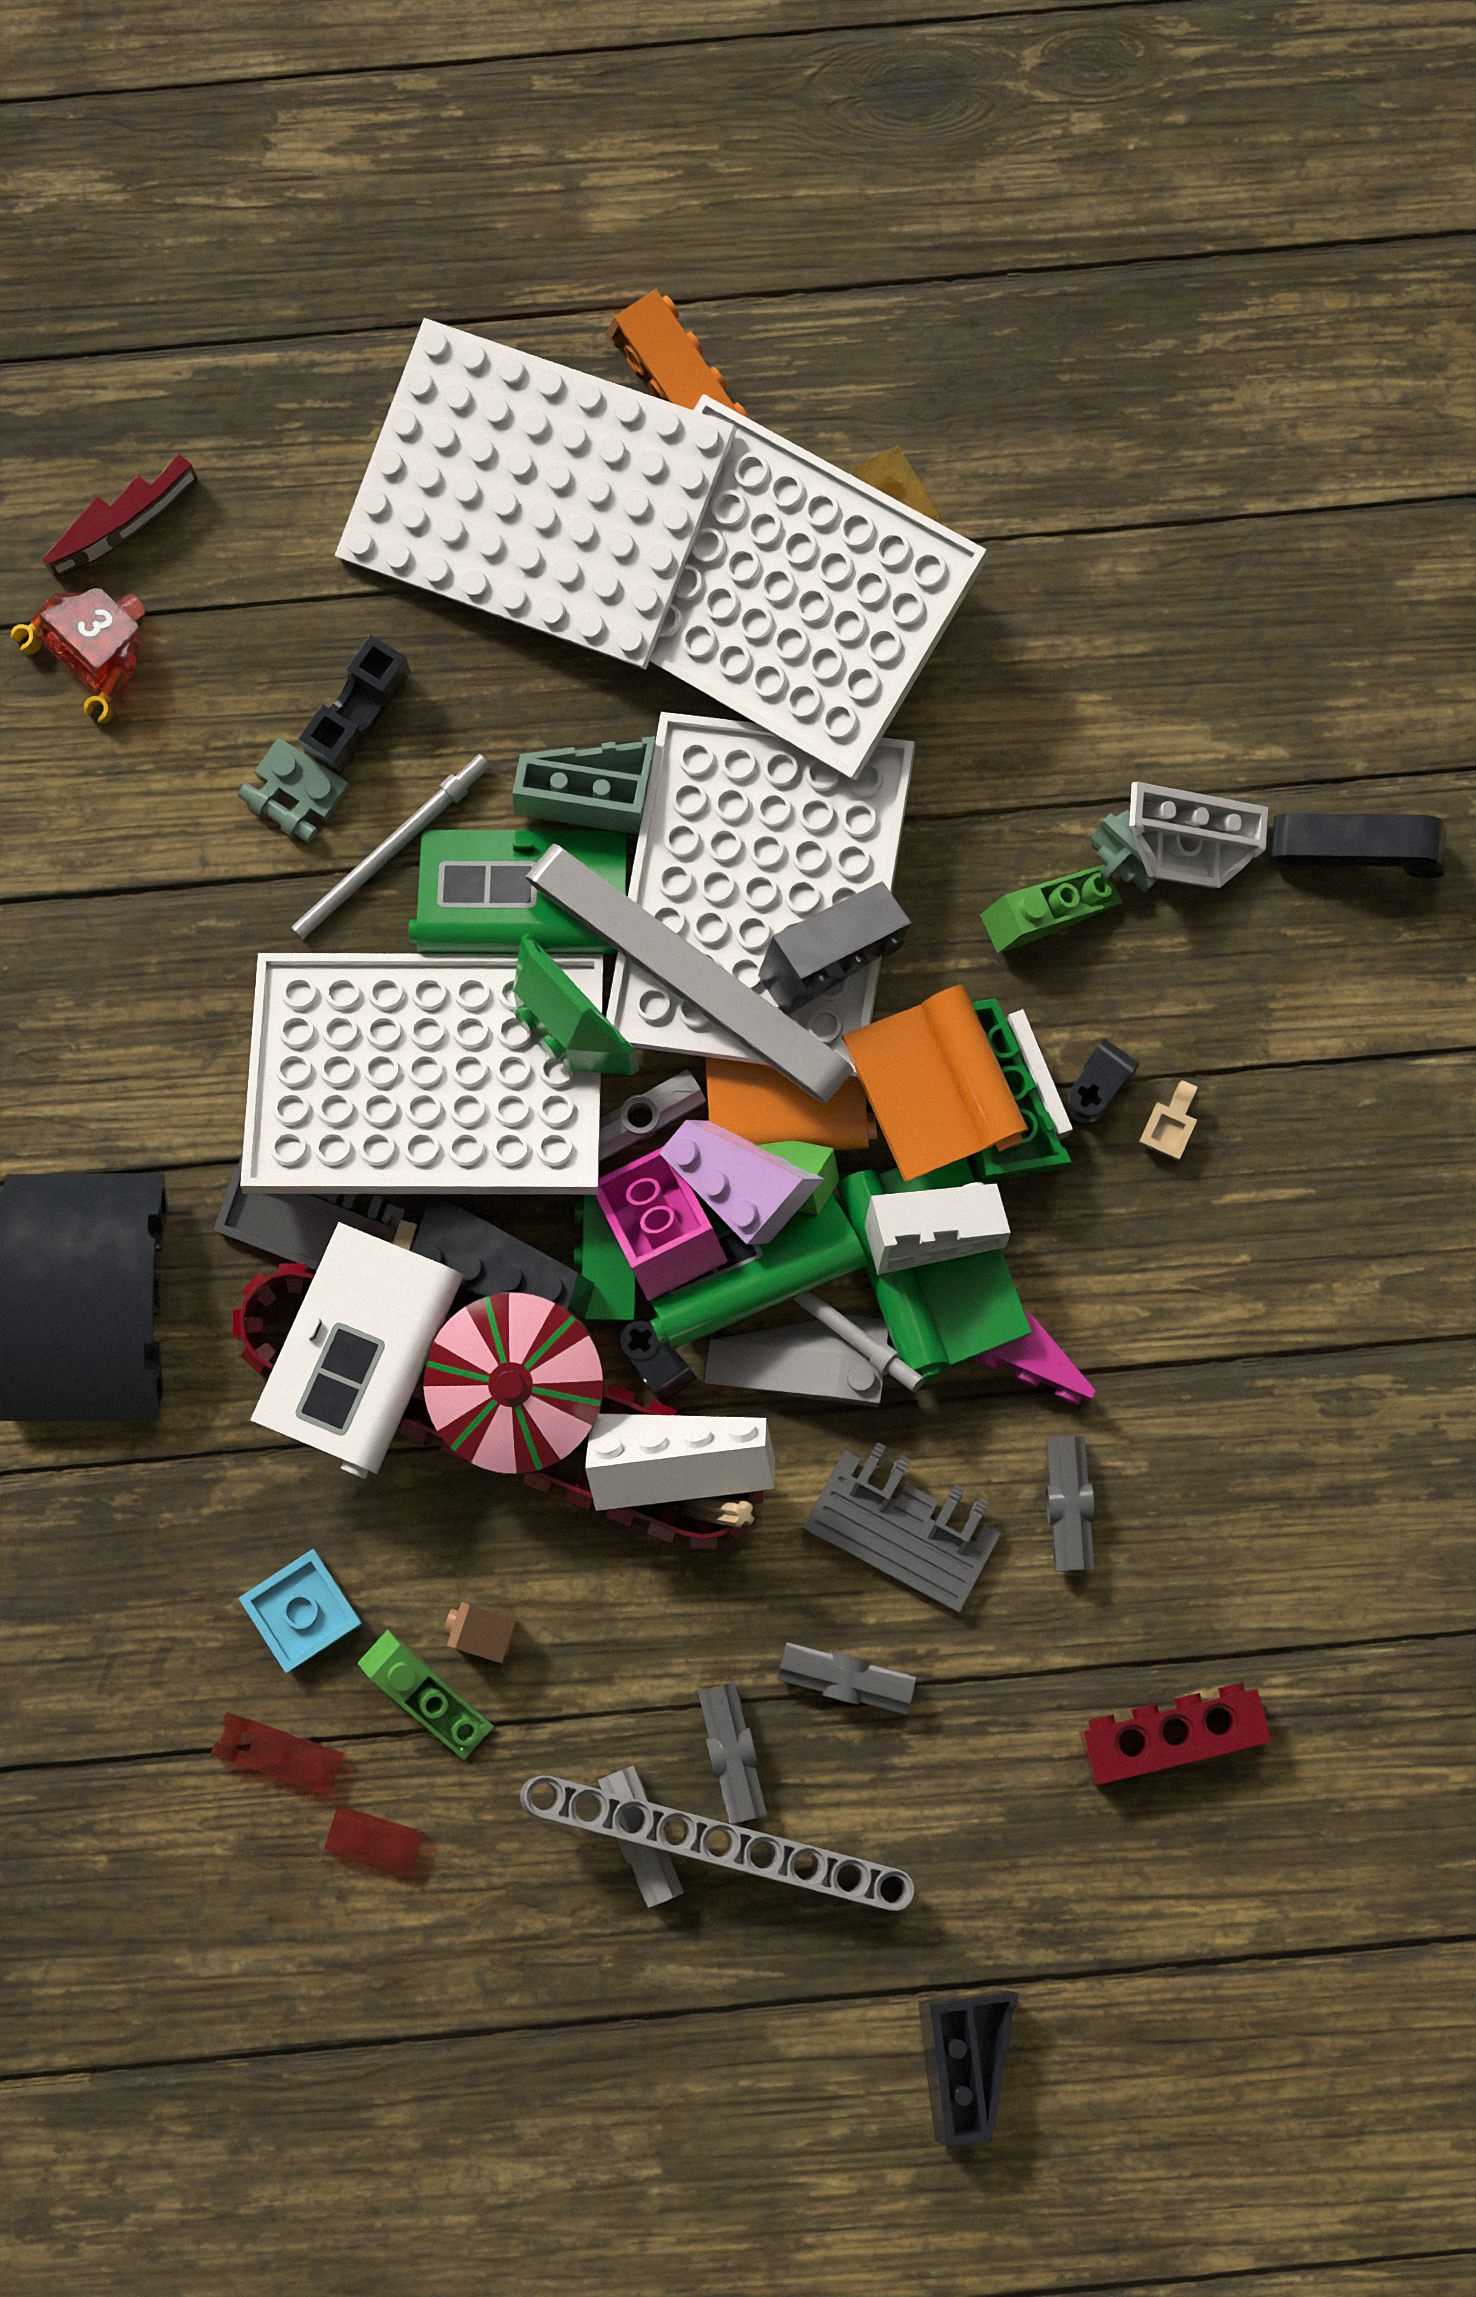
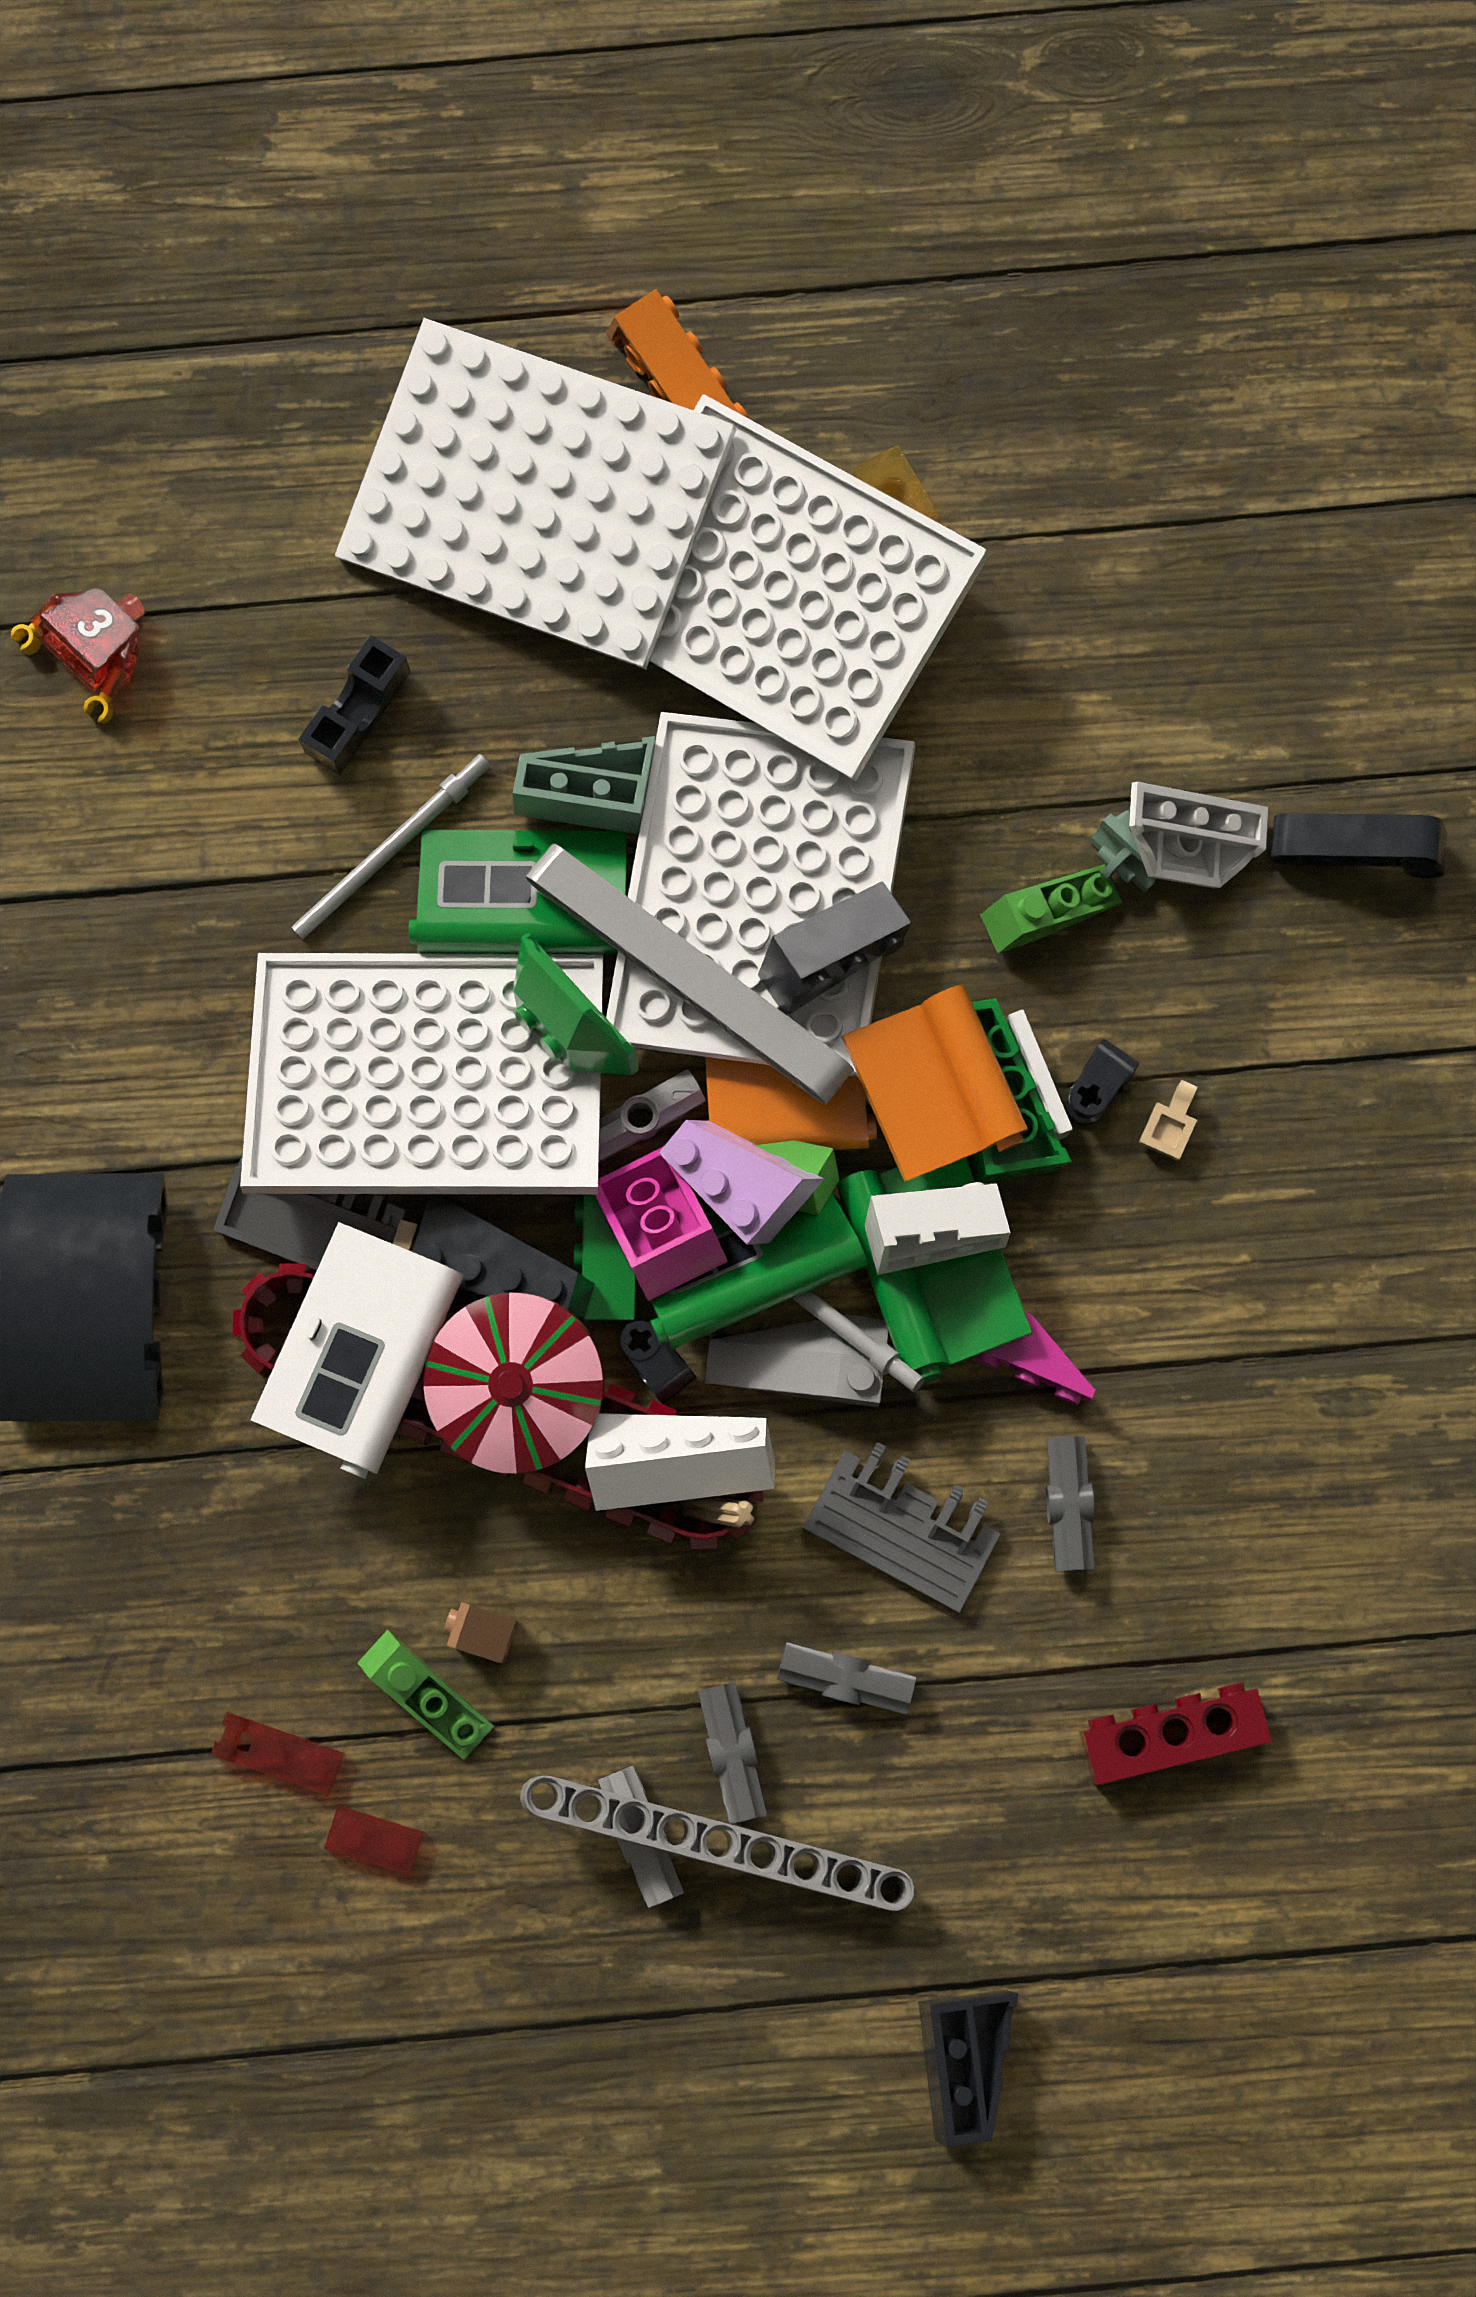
(107, 526): dark red slope -> none
(300, 779): sand green plate -> none
(300, 1611): medium azure plate -> none

